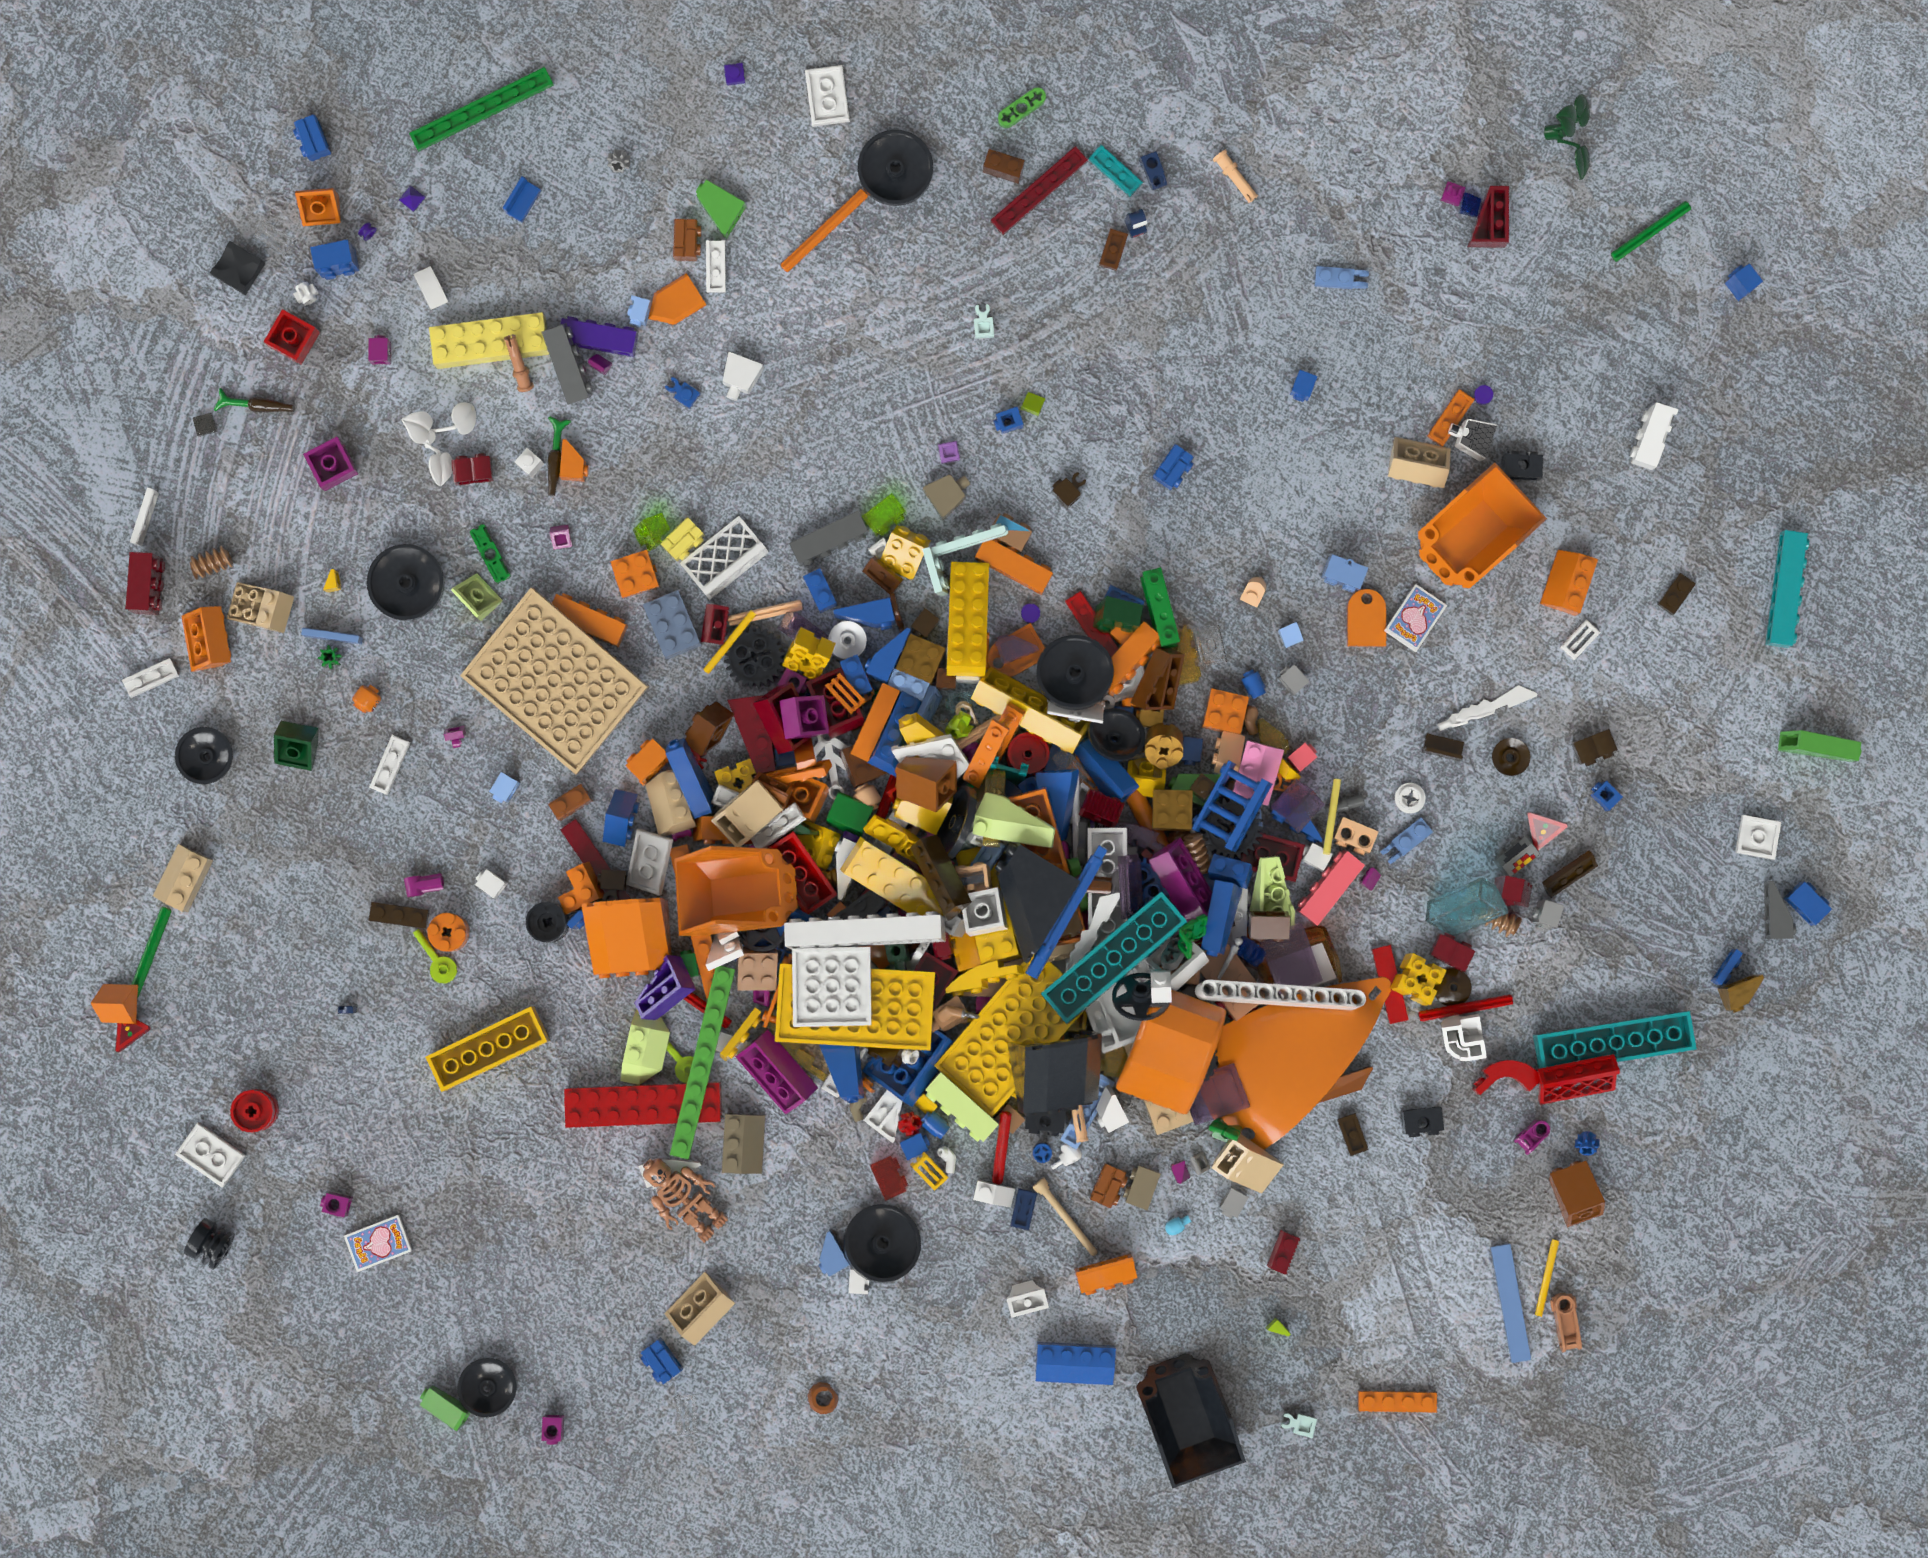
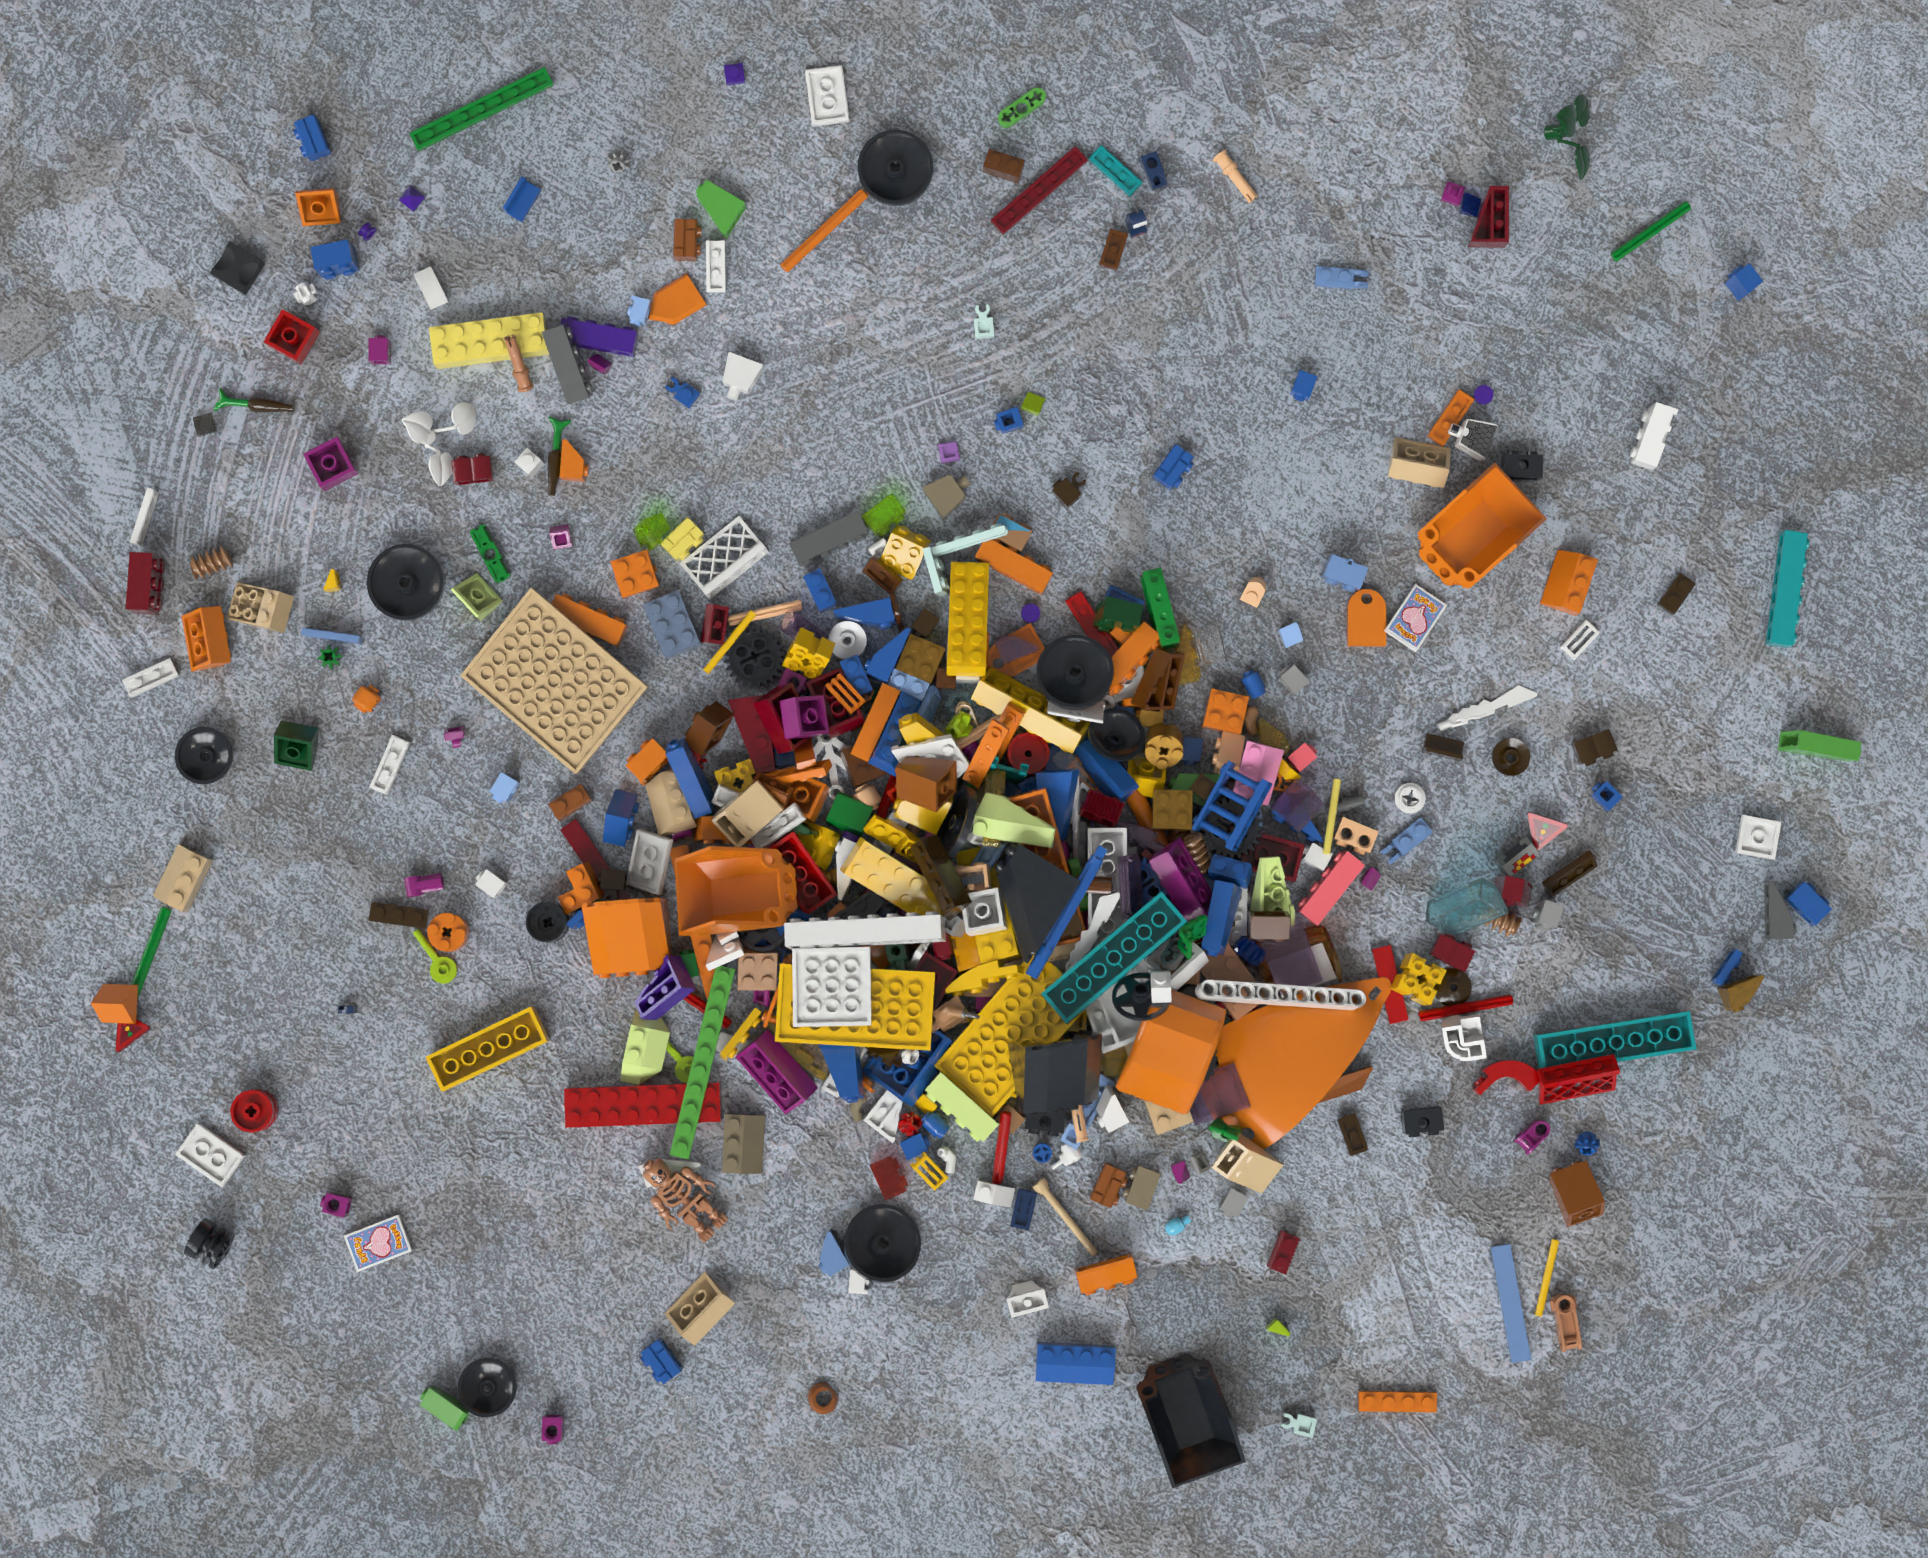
(1234, 949): light grey piece -> none

